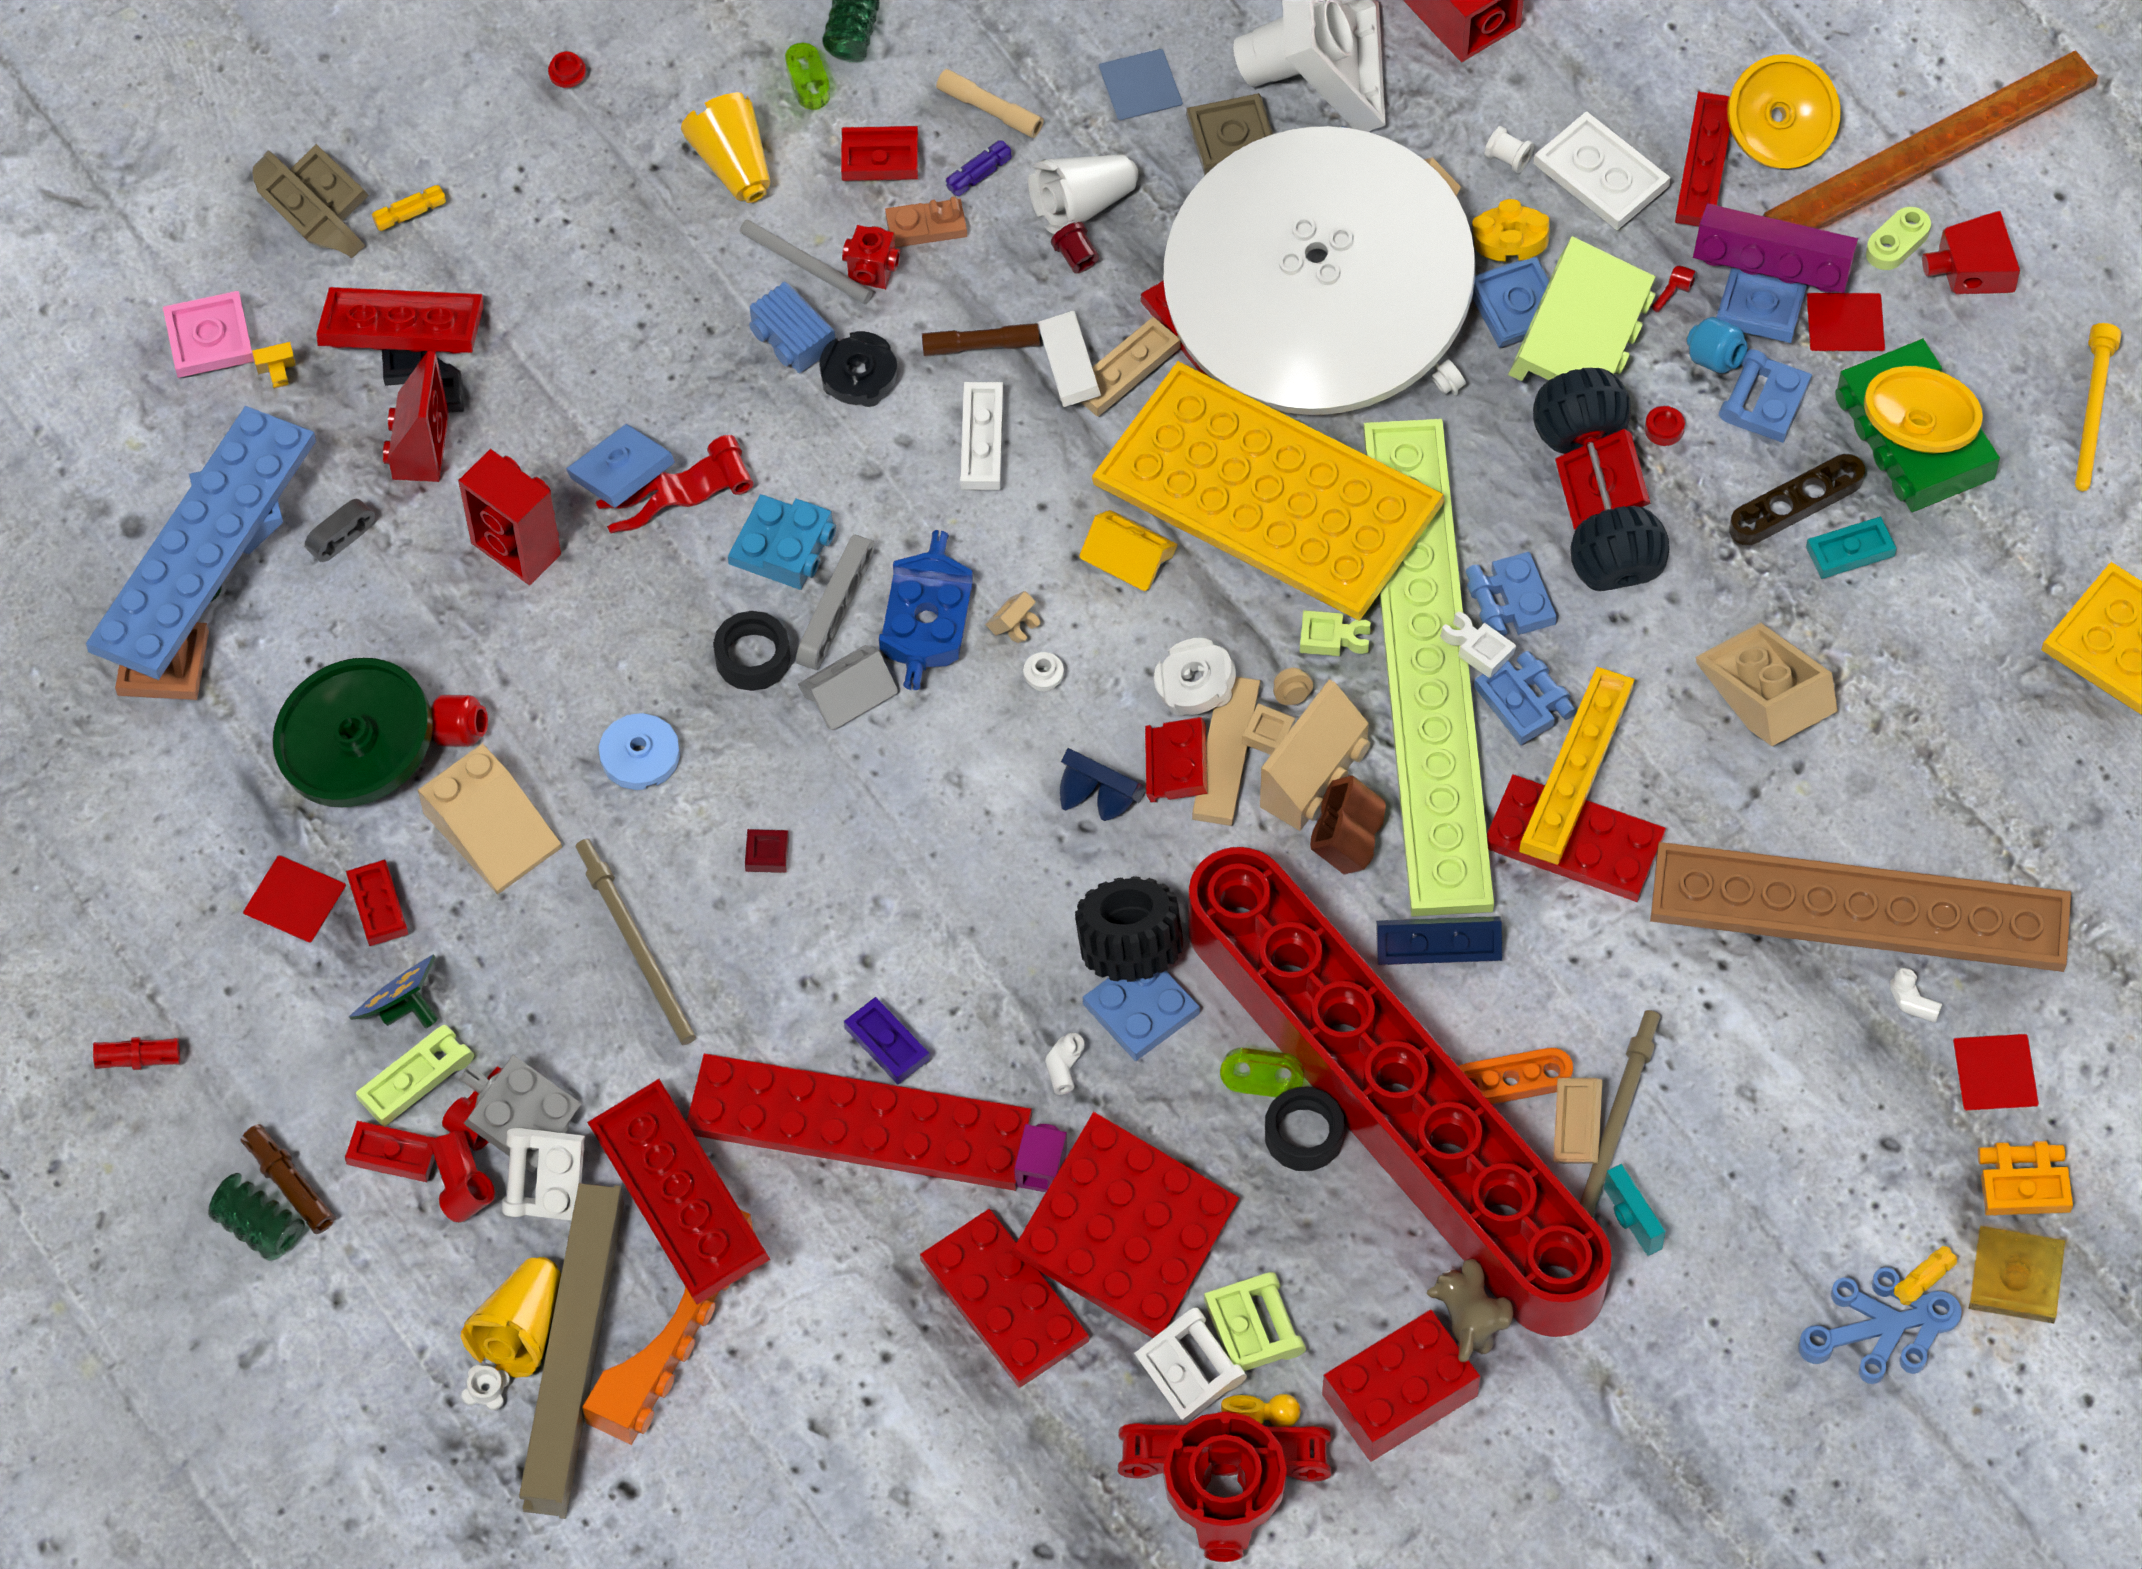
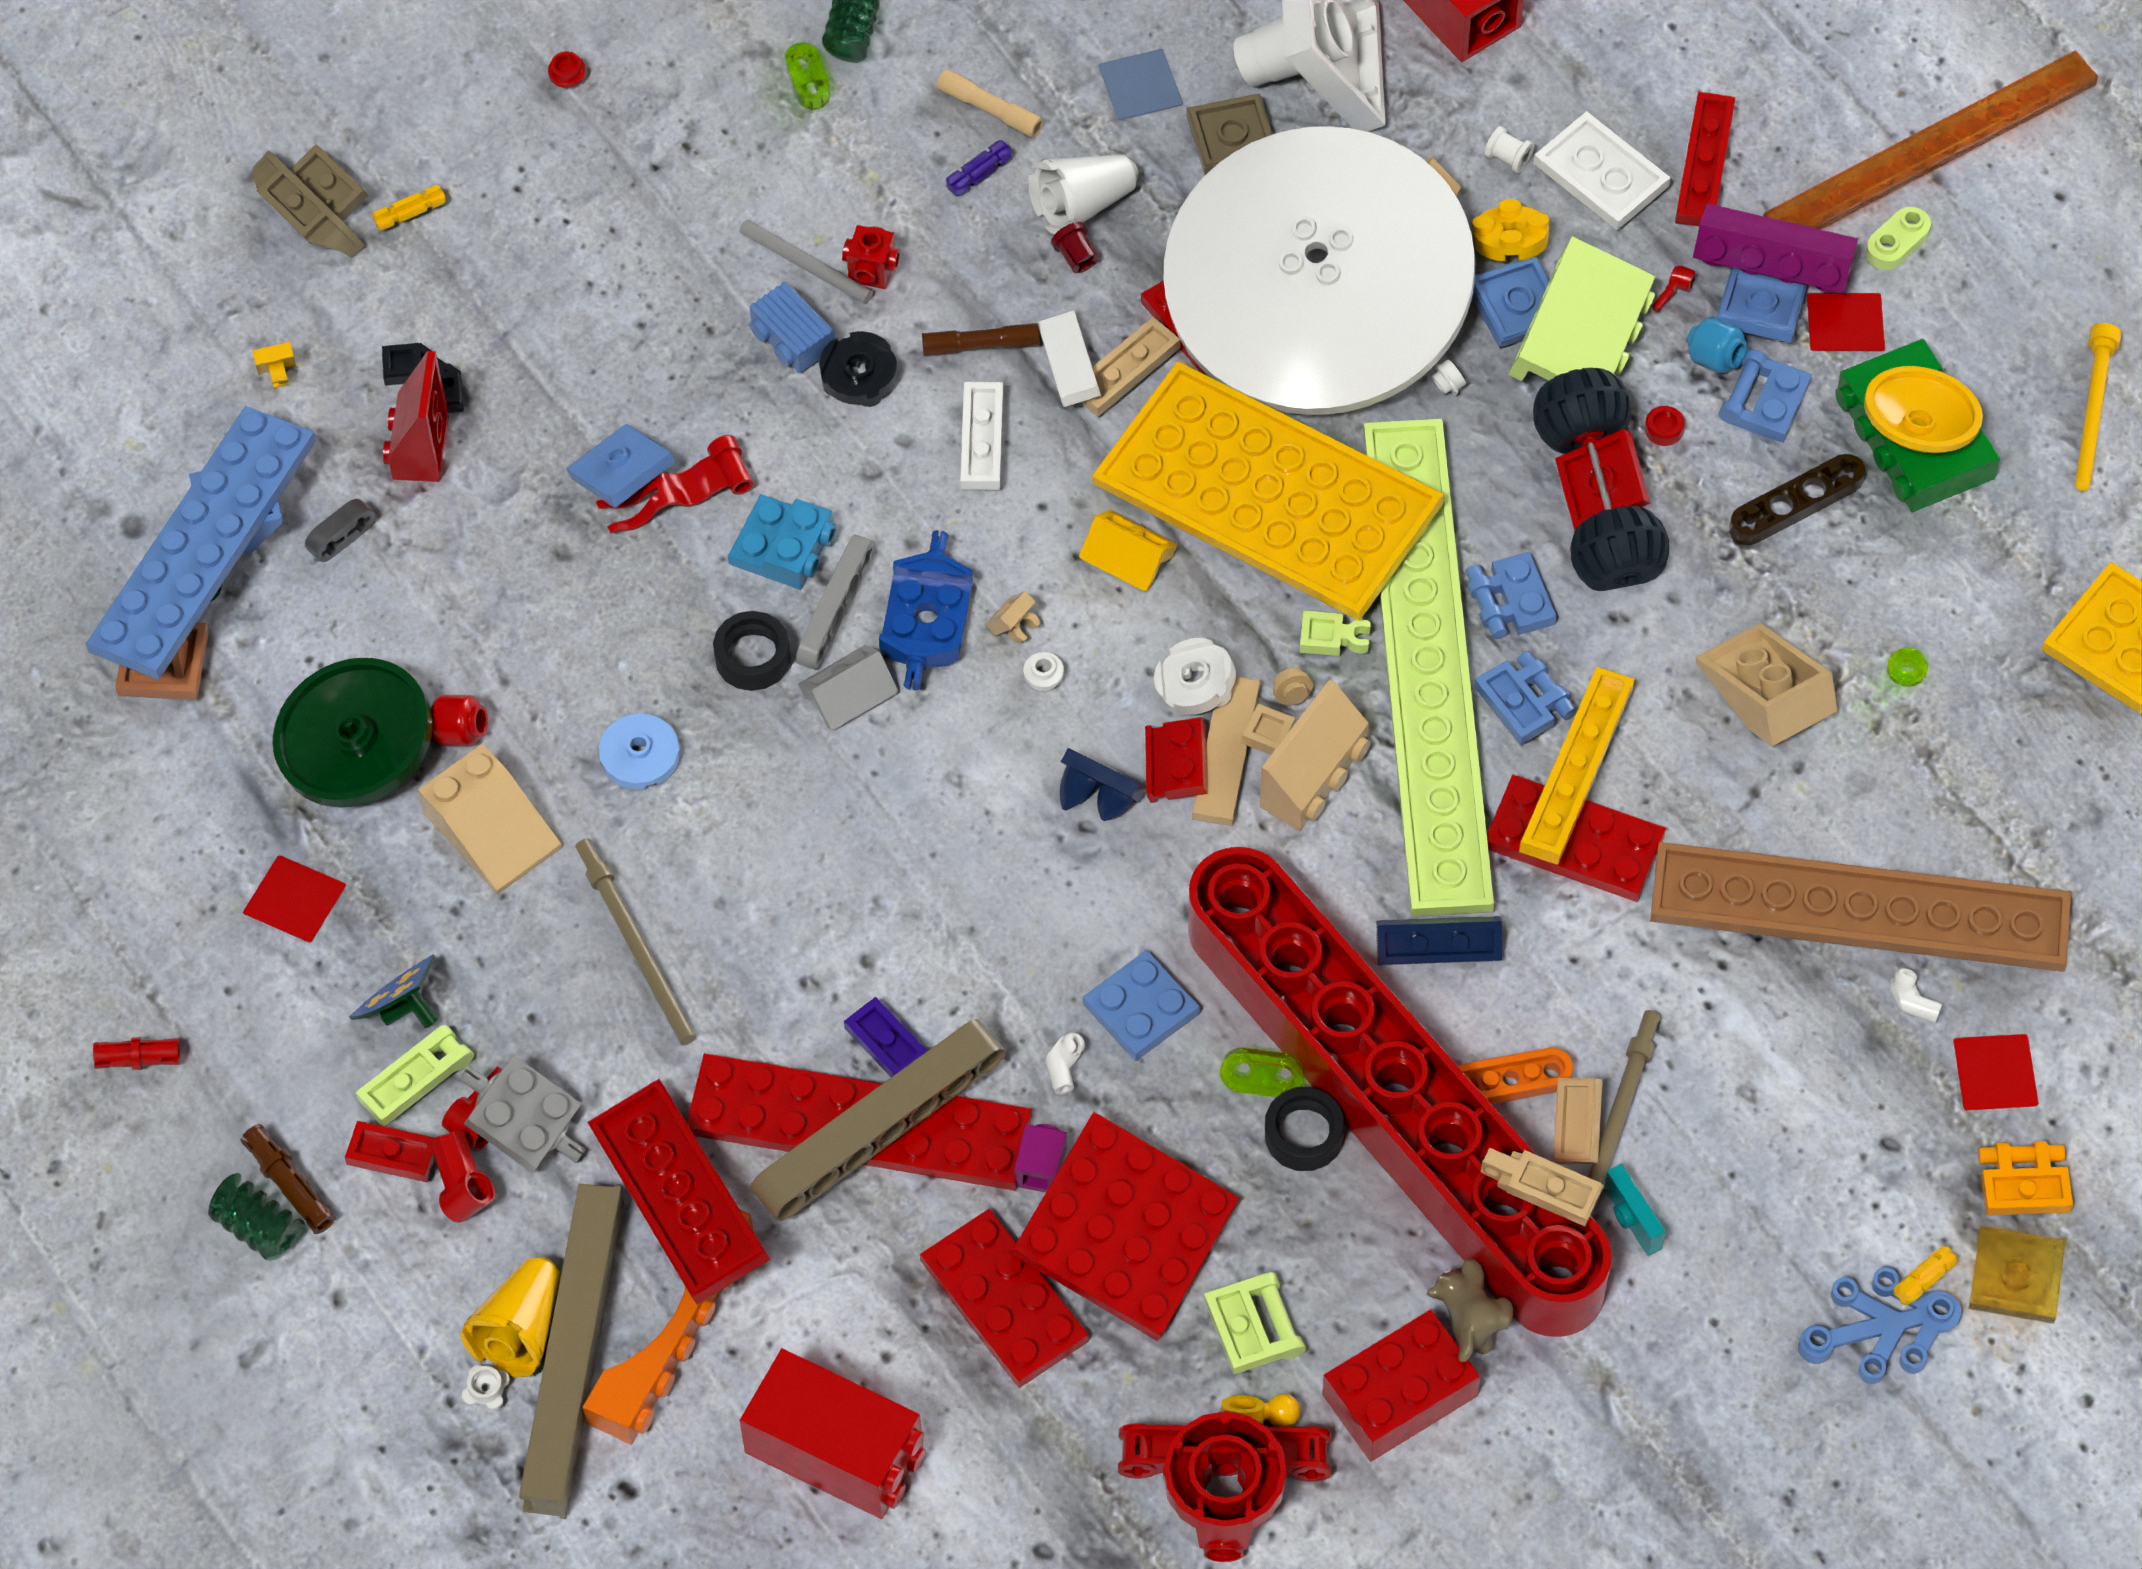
(208, 334): bright pink plate -> none
(377, 902): red plate -> none
(400, 320): red plate -> none
(510, 516): red brick -> none
(557, 1173): white plate -> none
(730, 145): yellow cone -> none
(766, 851): dark red tile -> none
(833, 1434): none -> red brick
(877, 1120): none -> dark tan beam
(879, 153): red plate -> none
(926, 222): nougat plate -> none
(1129, 929): black tyre -> none
(1179, 1374): white plate -> none
(1348, 825): copper brick -> none
(1480, 648): white plate -> none
(1544, 1183): none -> tan hinge
(1807, 107): yellow dish -> none
(1851, 547): teal plate -> none
(1907, 658): none -> clear neon green plate
(1975, 257): red torso -> none

